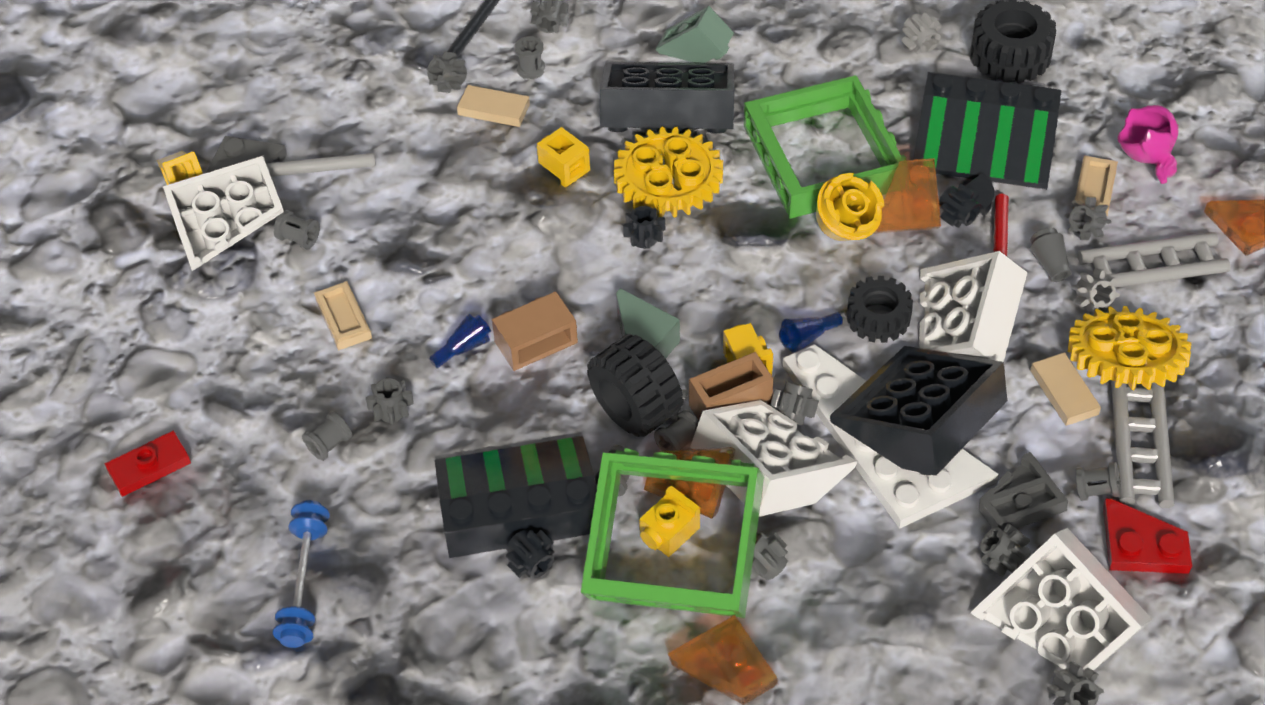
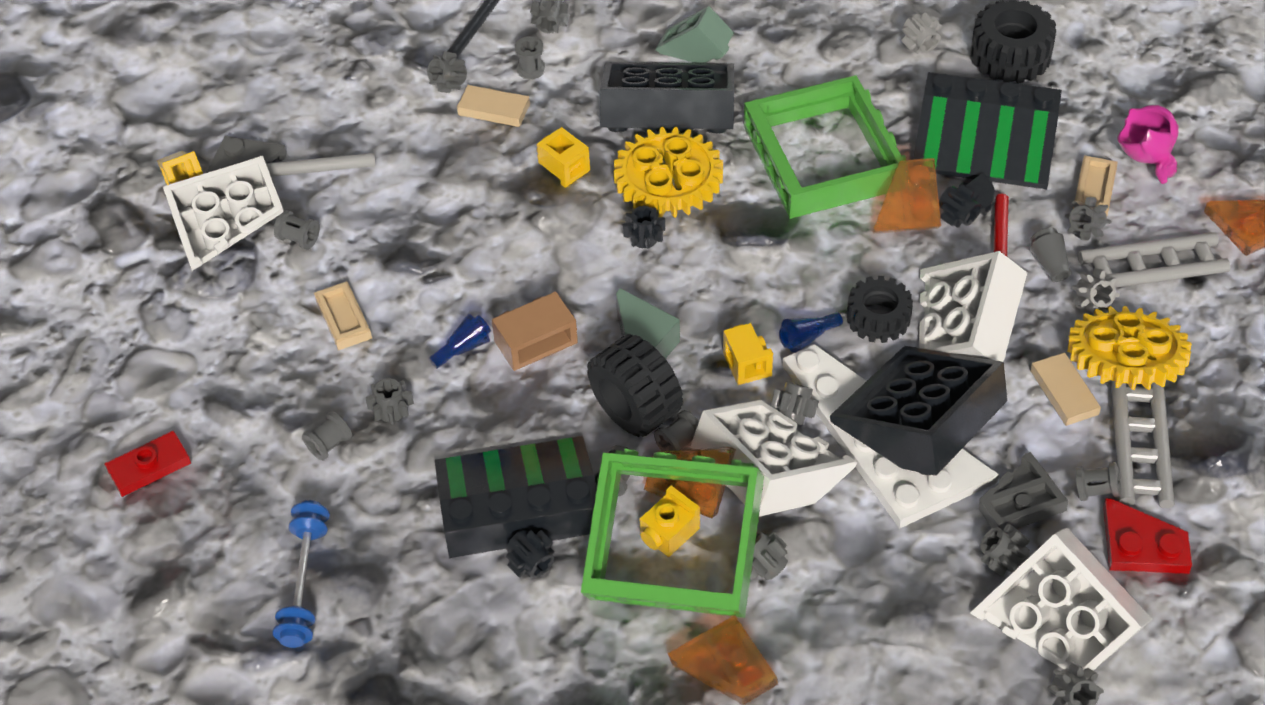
(731, 384): medium nougat brick -> none
(849, 208): yellow cone -> none

